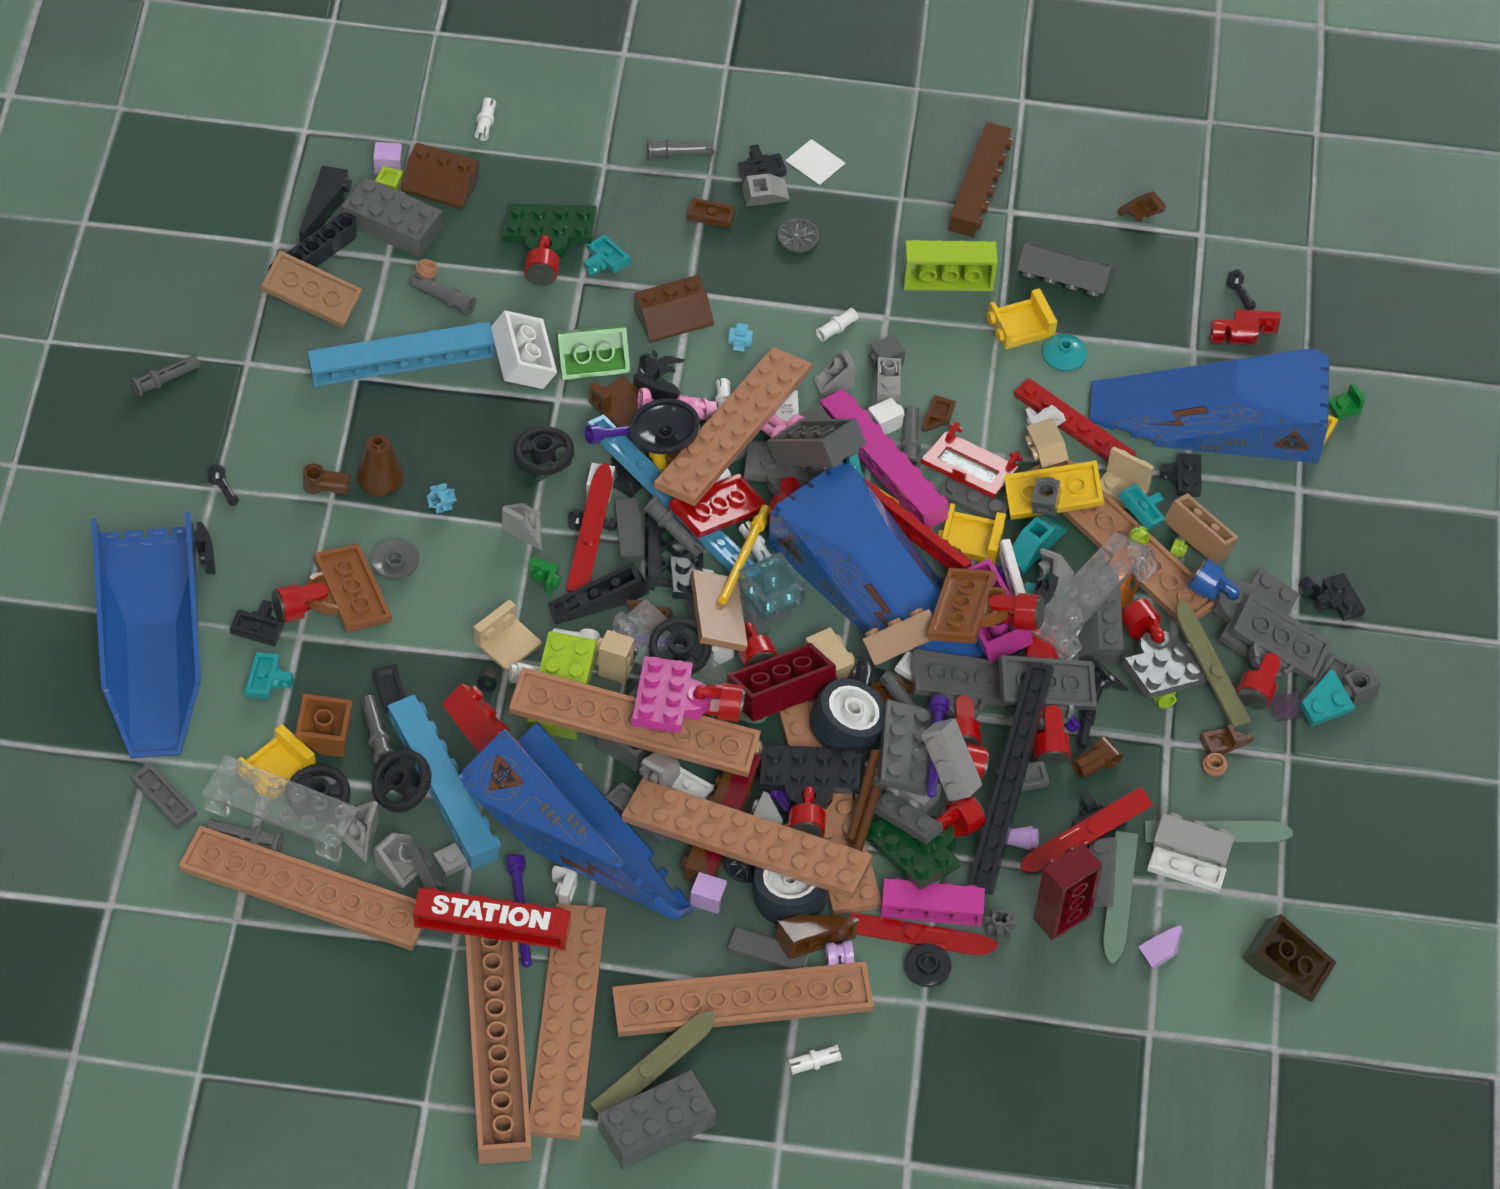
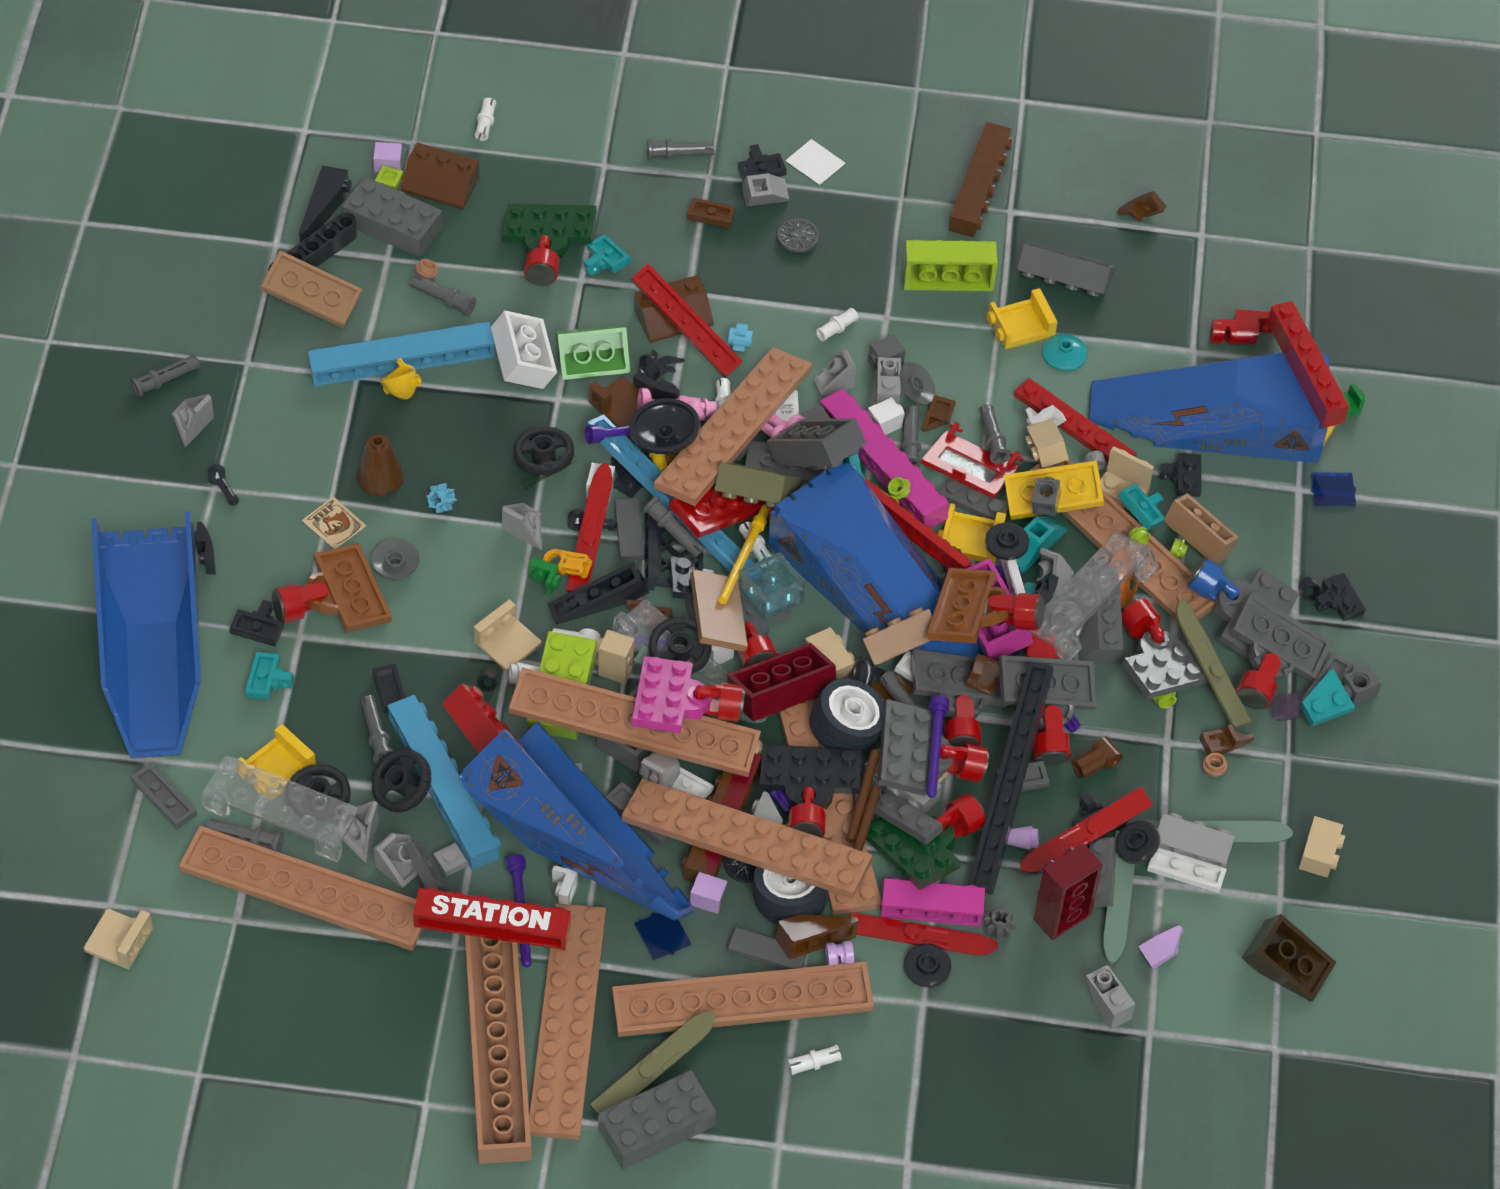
(119, 937): none -> tan bracket
(193, 416): none -> light grey slope
(317, 480): reddish brown piece -> none
(324, 724): dark orange slope -> none
(334, 523): none -> tan sticker
(401, 381): none -> yellow helmet
(570, 562): none -> light orange piece
(662, 935): none -> clear blue piece
(686, 320): none -> red plate
(755, 483): none -> olive slope
(895, 484): none -> lime plate
(917, 383): none -> dark grey dish
(951, 759): light grey brick -> none
(983, 674): none -> reddish brown panel
(995, 440): none -> dark grey pin
(1007, 541): none -> black wheel
(1093, 456): none -> light grey axle
(1104, 680): black dish -> none
(1110, 997): none -> light grey slope
(1137, 842): none -> black wheel
(1235, 282): black piece -> none
(1308, 364): none -> red brick
(1321, 847): none -> tan brick
(1333, 489): none -> clear blue piece

